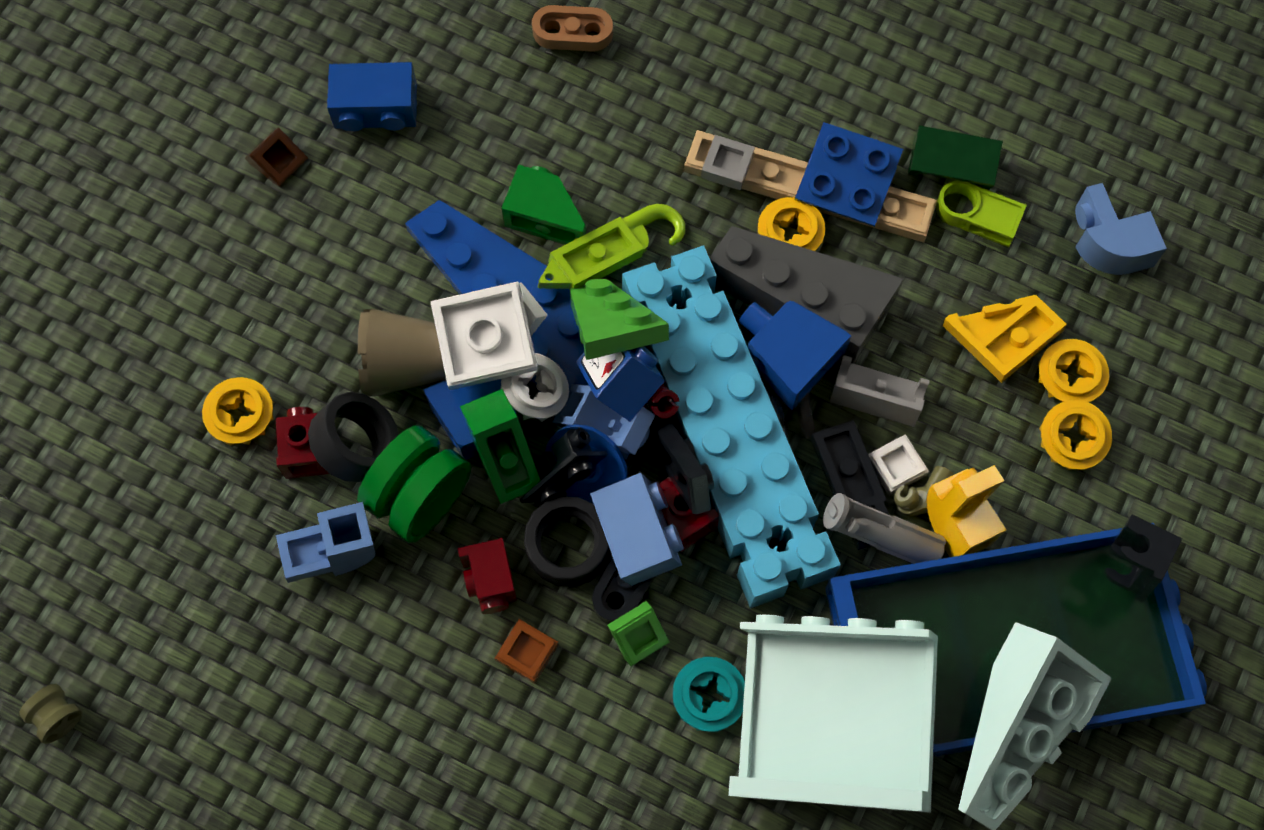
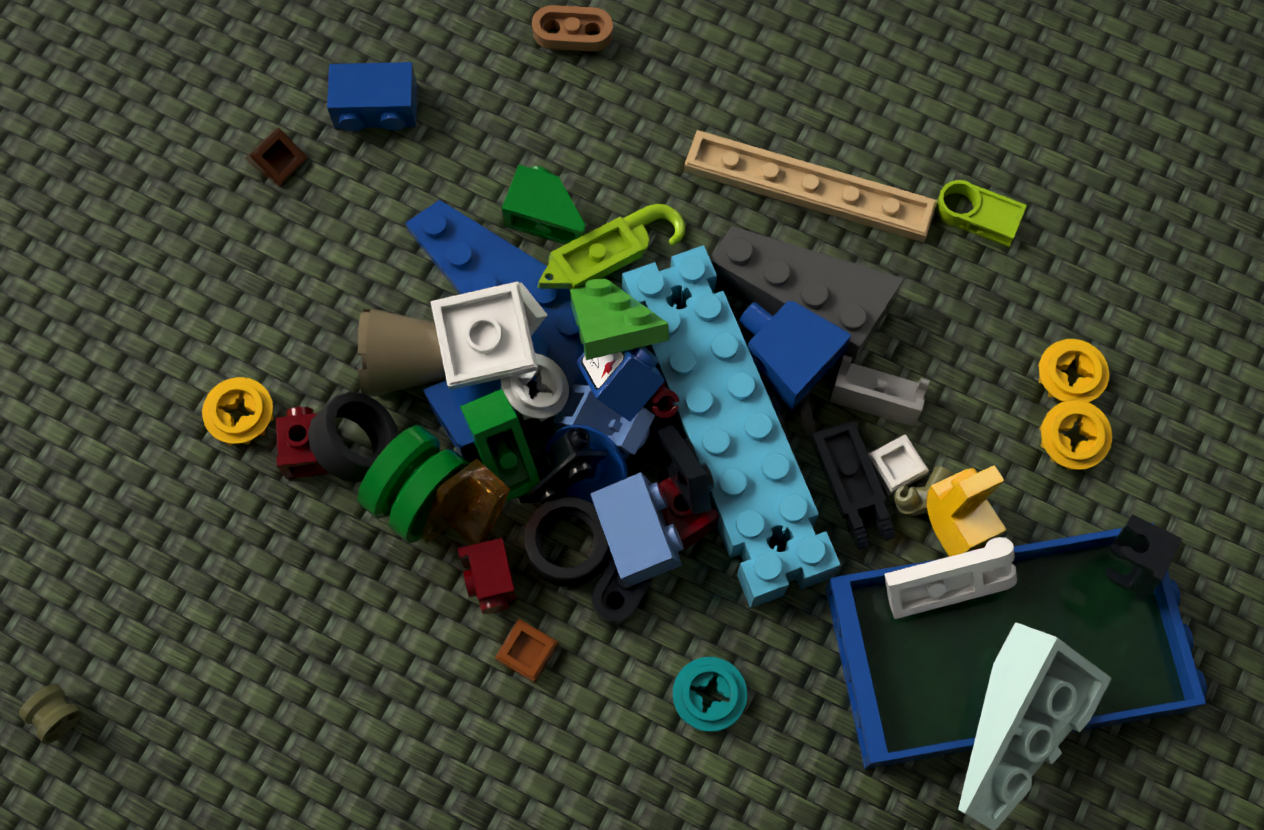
(335, 545): medium blue brick -> none
(467, 504): none -> clear orange panel
(638, 633): bright green tile -> none
(727, 162): light grey tile -> none
(782, 213): yellow gear -> none
(838, 713): light aqua panel -> none
(849, 174): blue hinge -> none
(882, 530): light grey piece -> none
(952, 579): none -> white plate
(955, 156): dark green hinge -> none
(1006, 334): yellow wing -> none
(1112, 243): medium blue brick -> none

